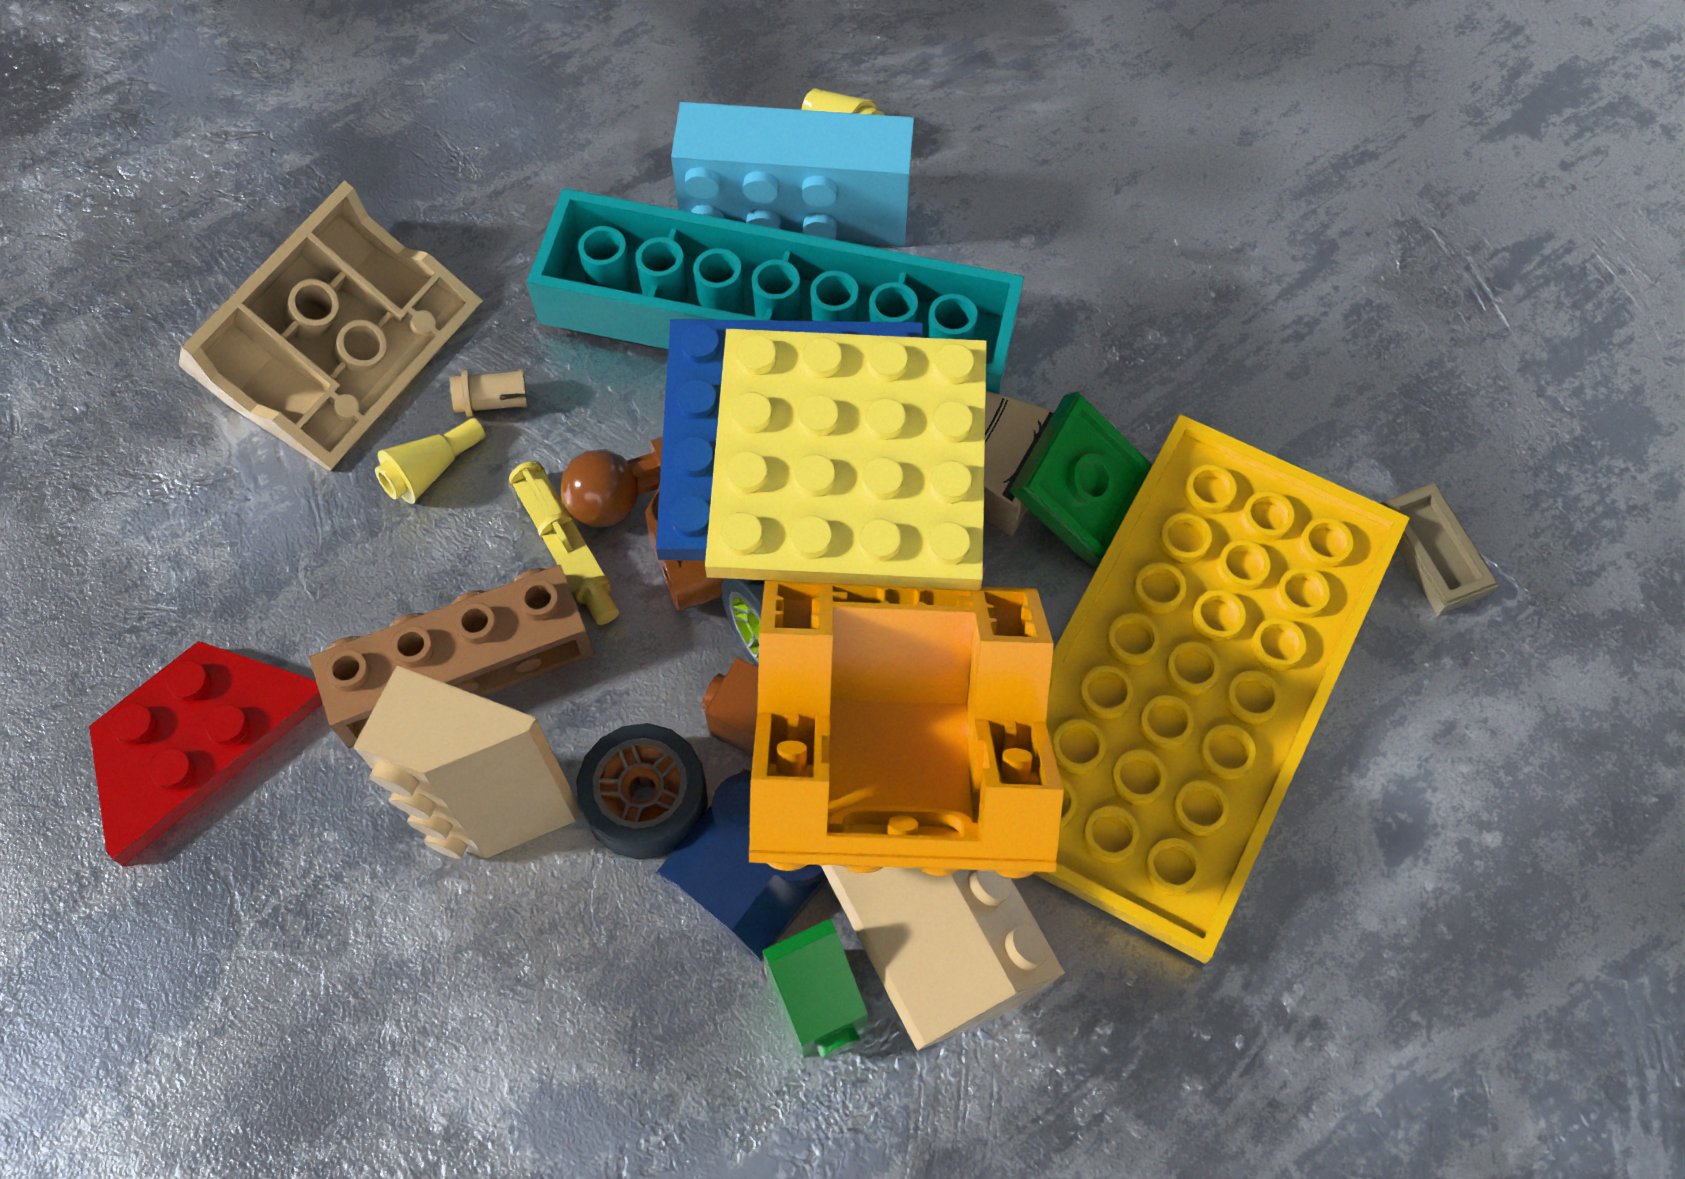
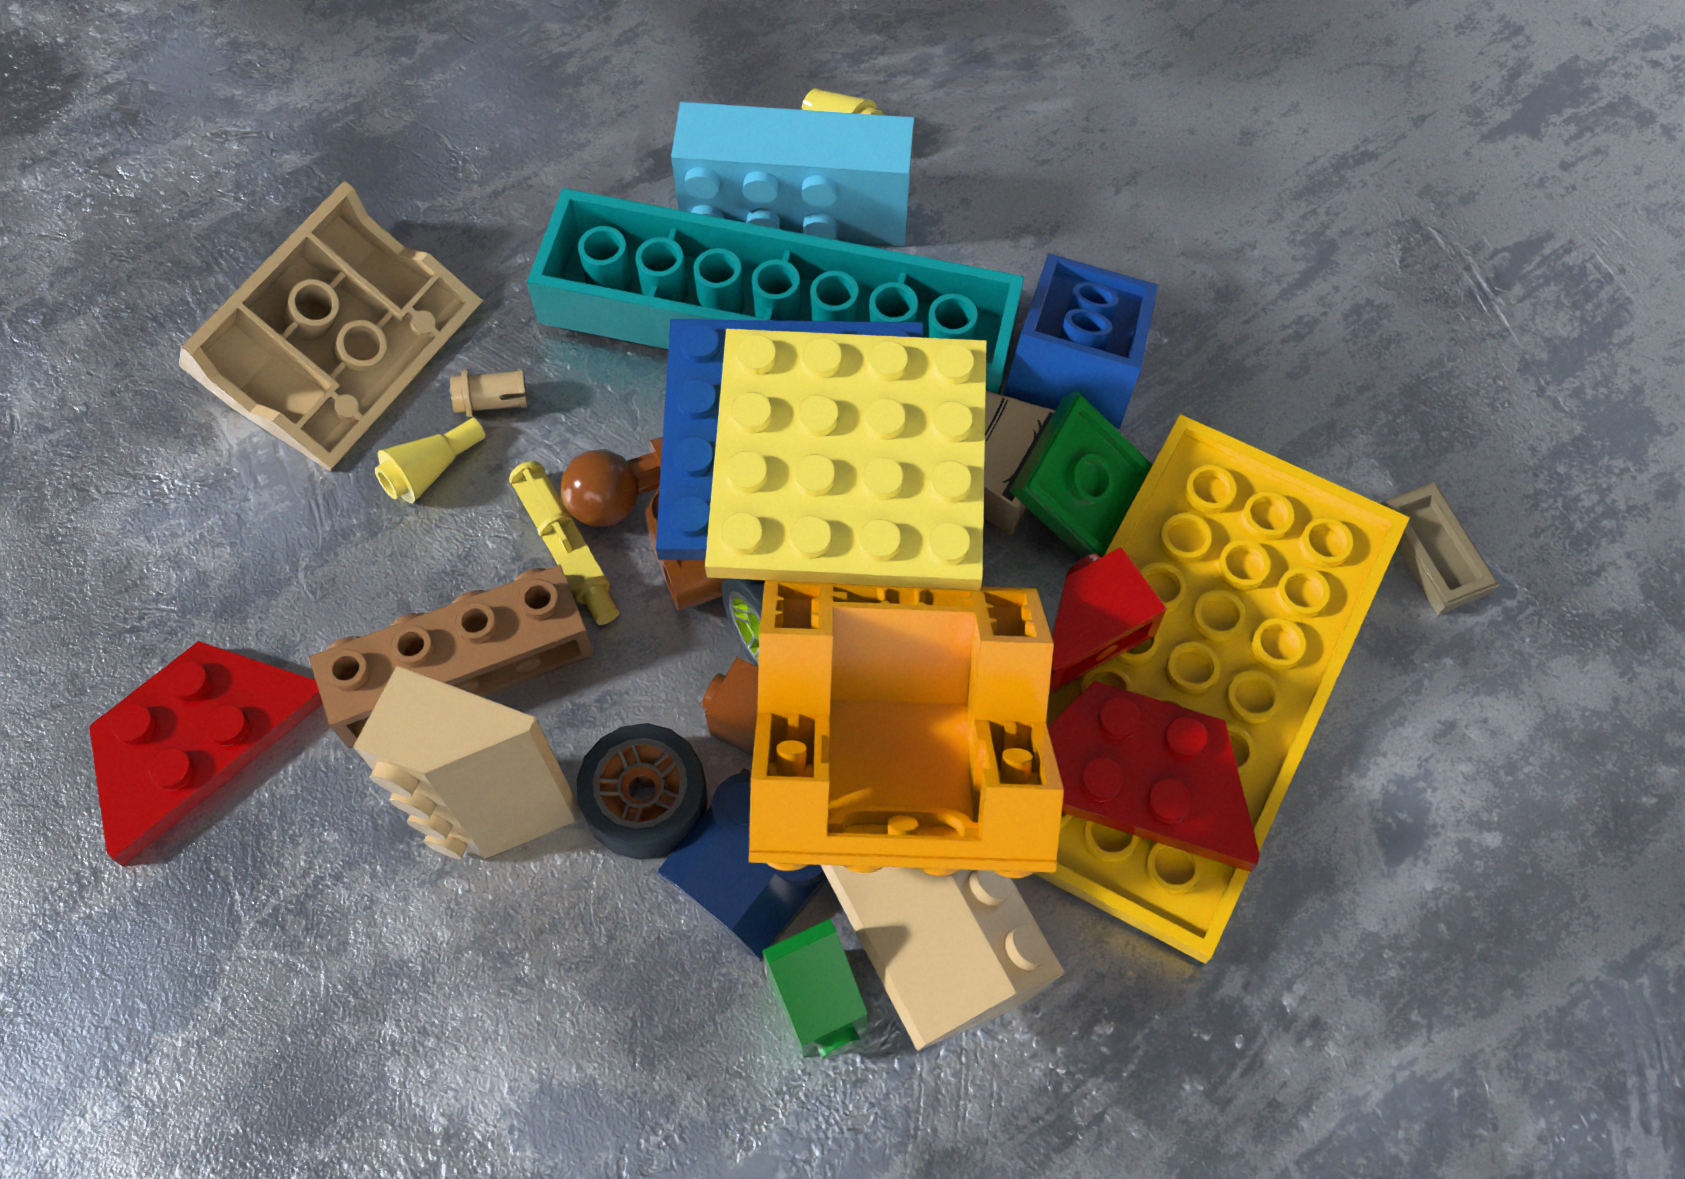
(1084, 337): none -> blue slope
(1101, 615): none -> red slope
(1154, 773): none -> red wing

